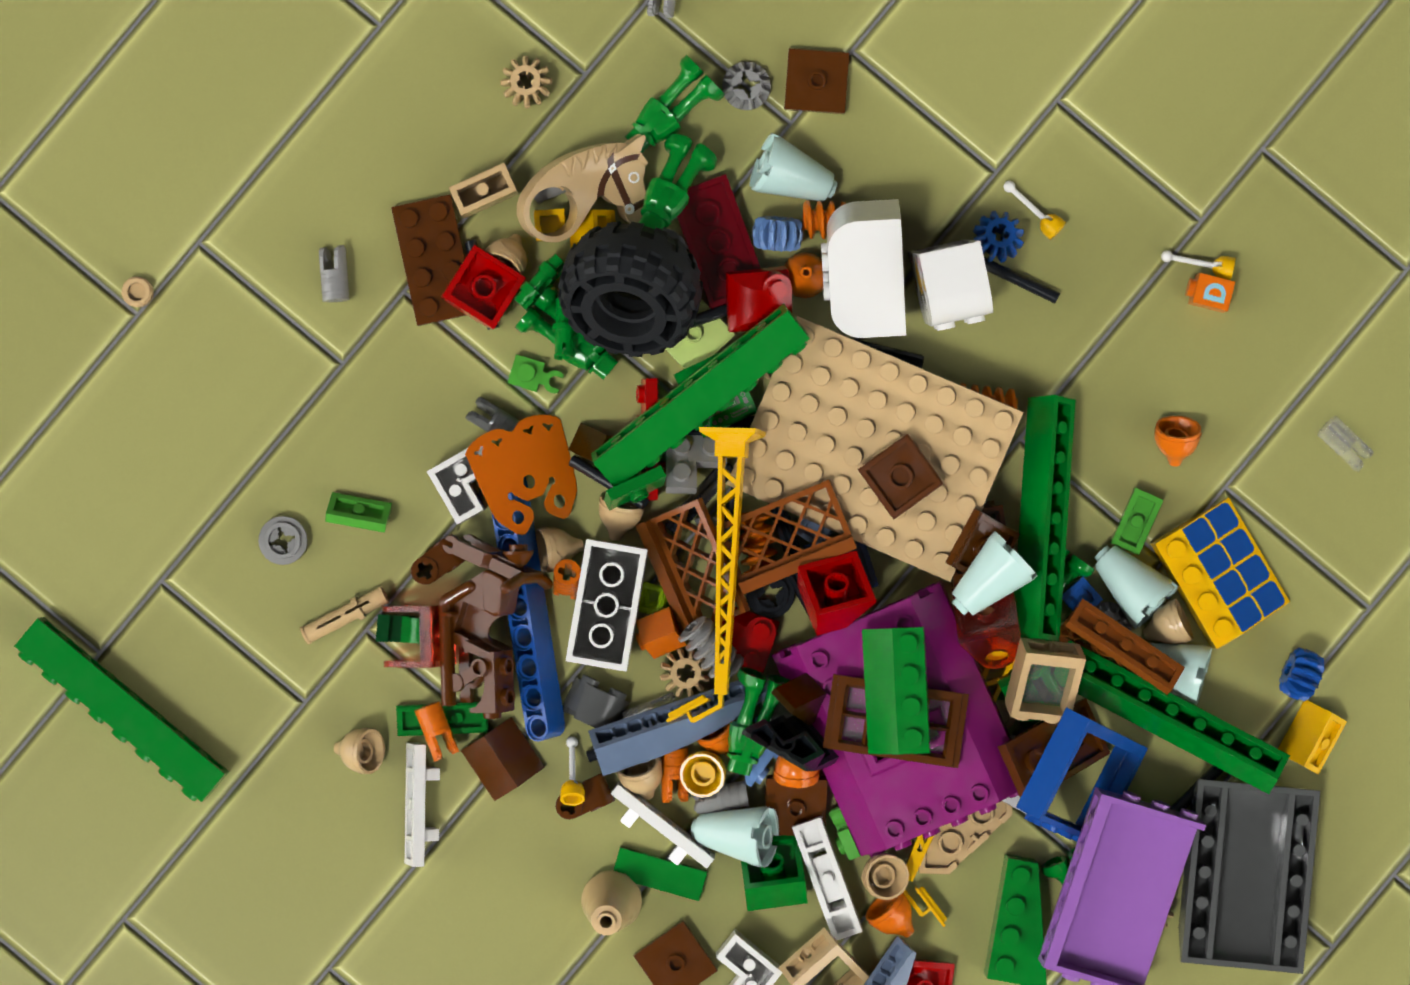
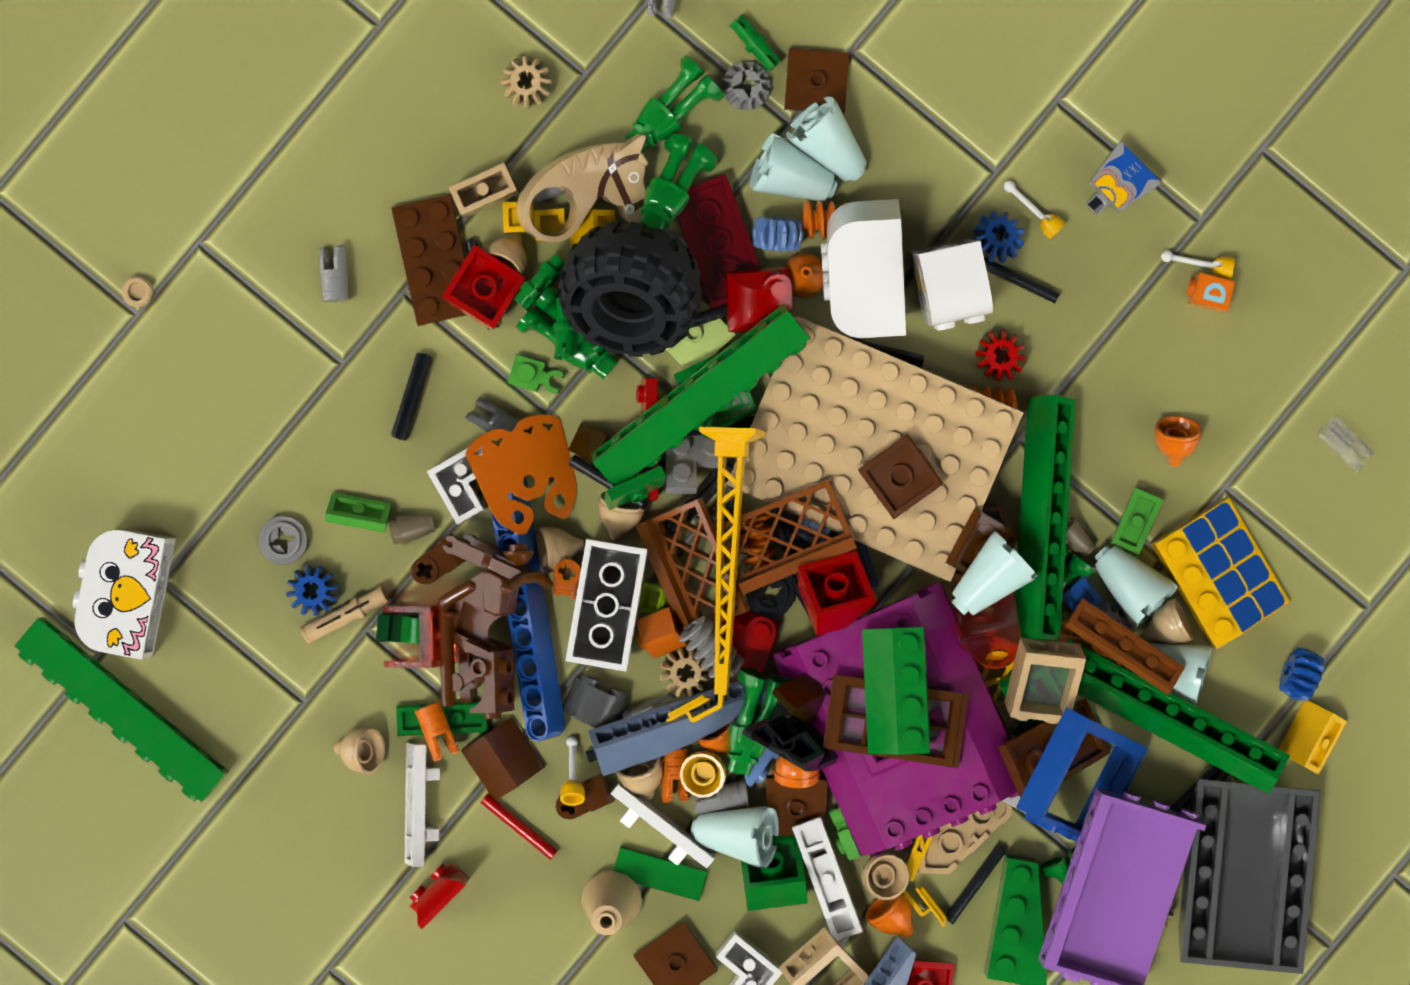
(123, 592): none -> white brick
(302, 588): none -> blue gear
(409, 528): none -> dark tan cone
(411, 396): none -> black axle
(431, 900): none -> red slope
(510, 219): none -> yellow plate
(519, 827): none -> red bar
(755, 43): none -> green pin
(828, 139): none -> light aqua cone
(975, 884): none -> black bar
(990, 356): none -> red gear
(1077, 539): none -> dark tan cone
(1120, 181): none -> torso

